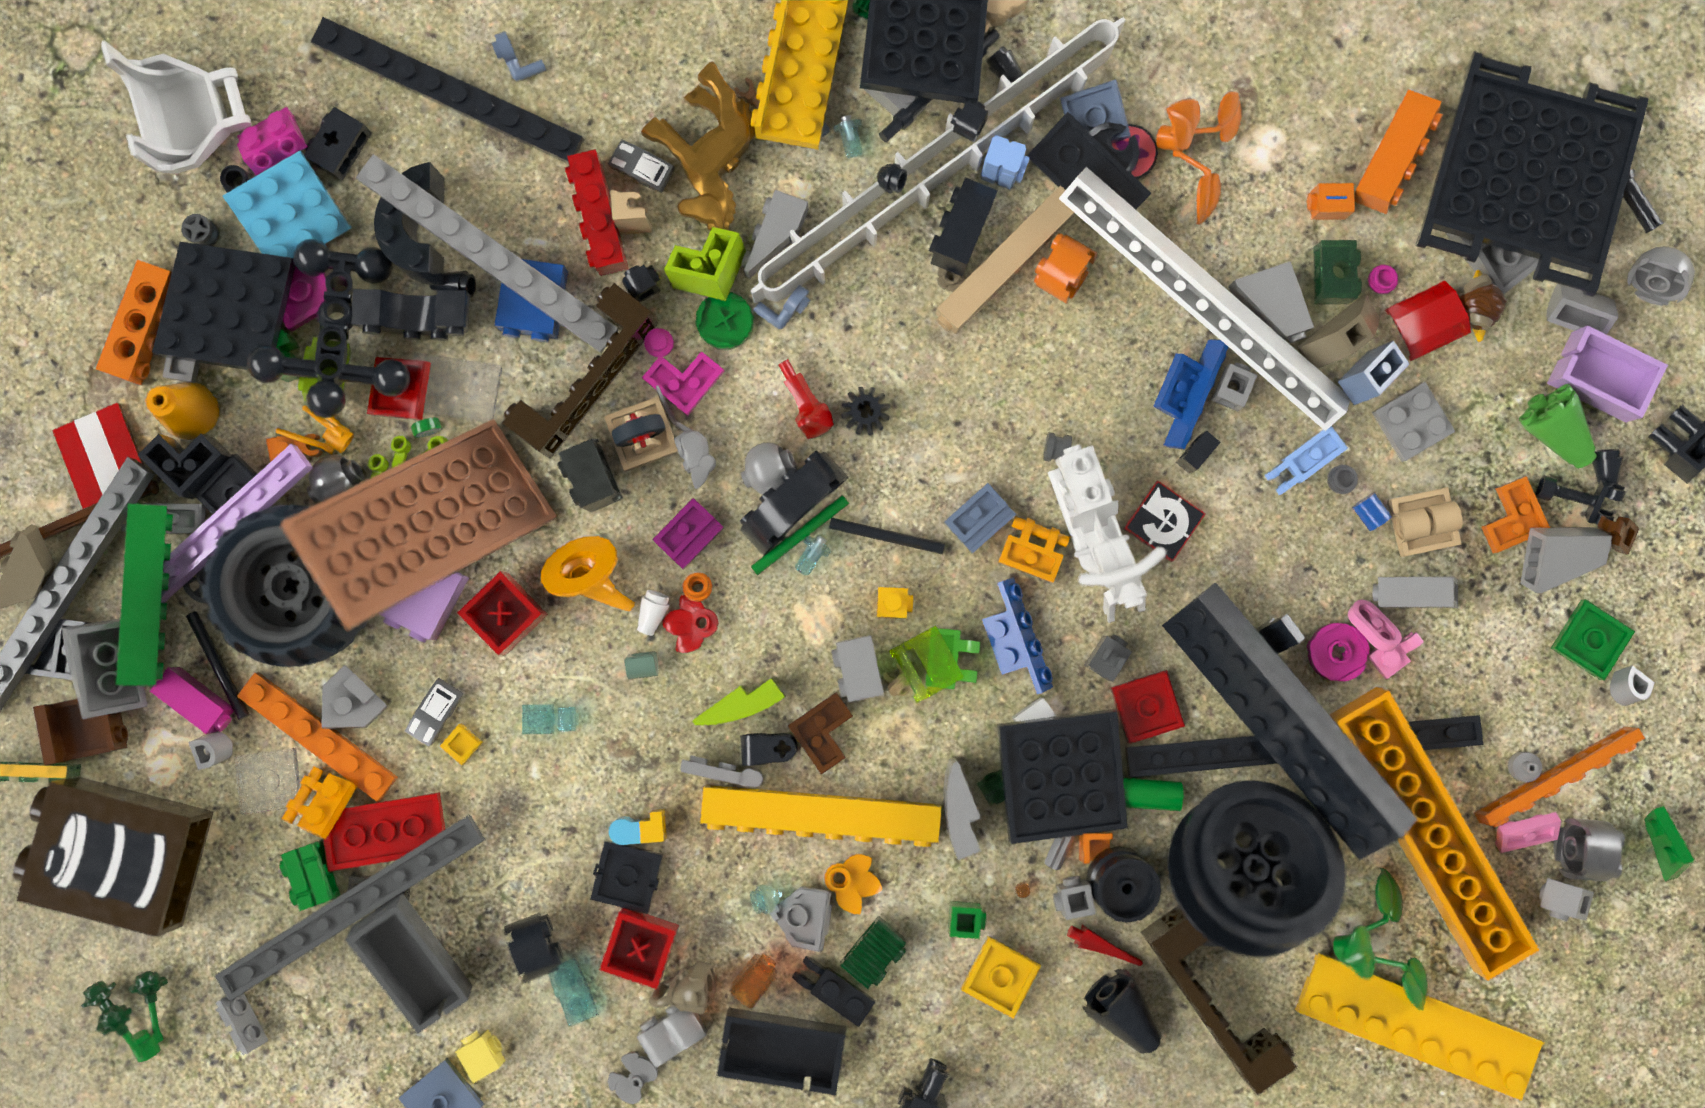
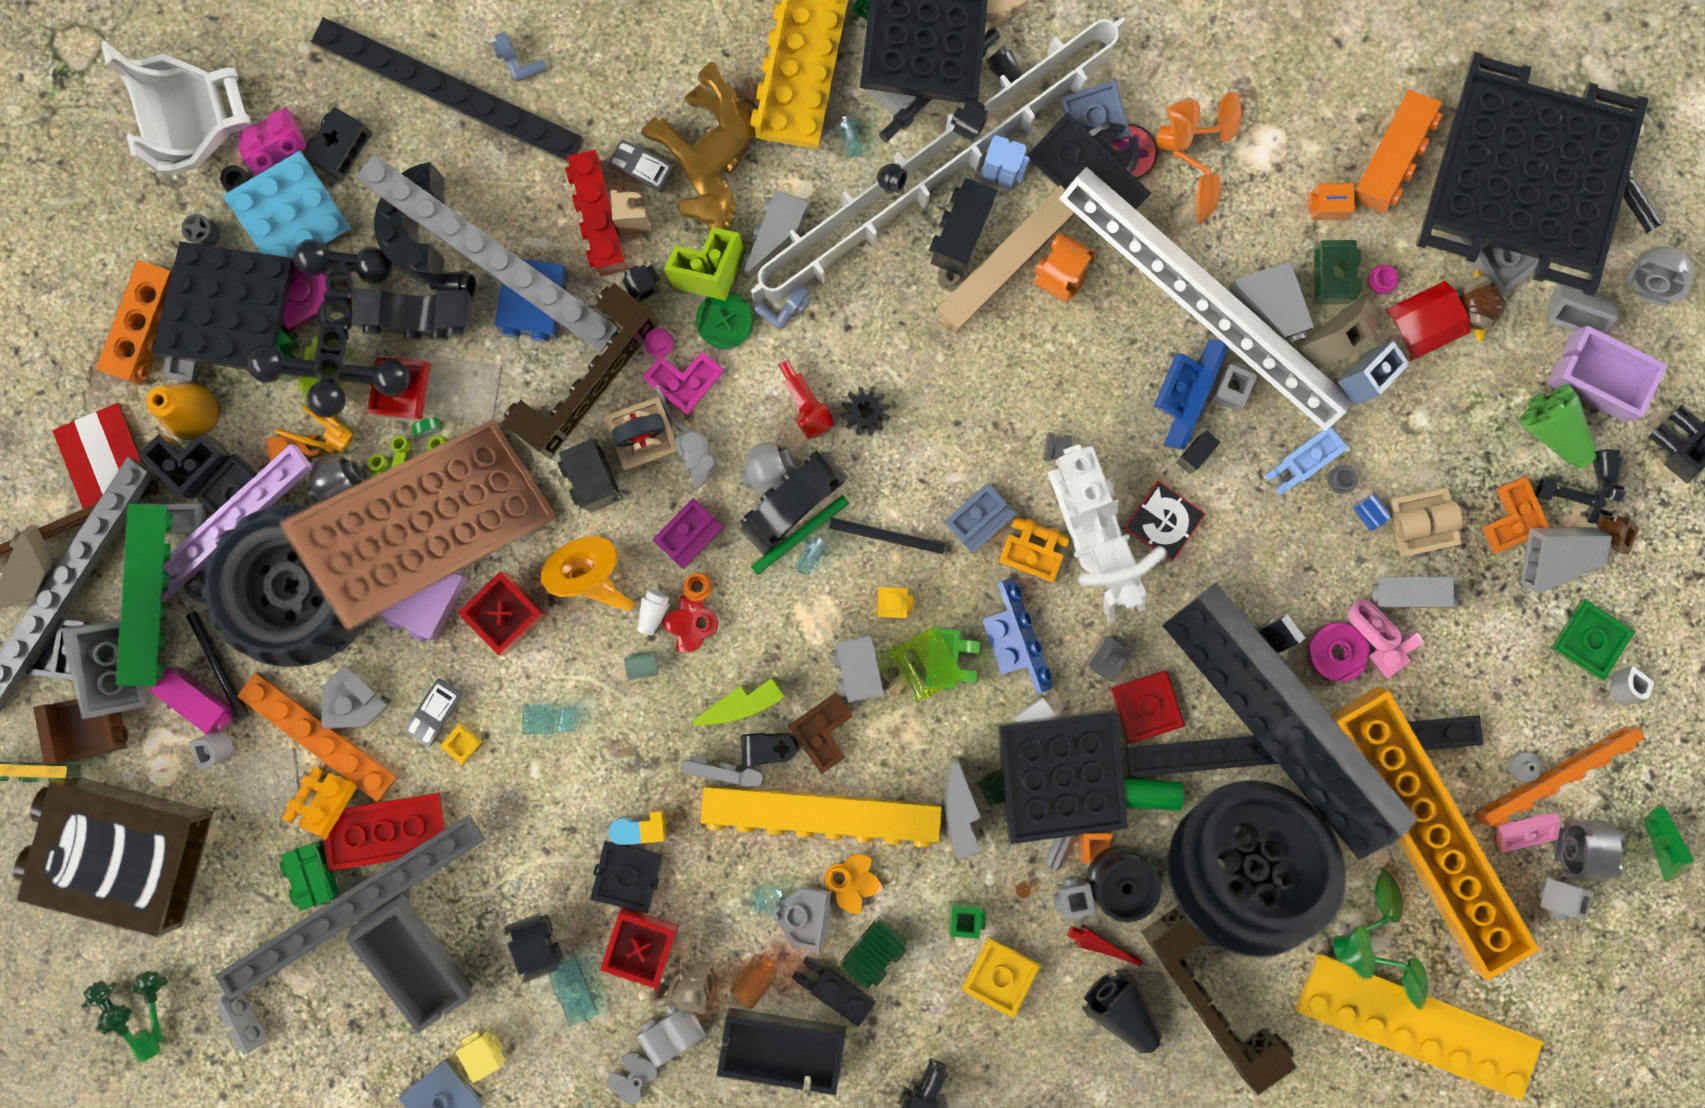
(1413, 422): light grey plate -> none

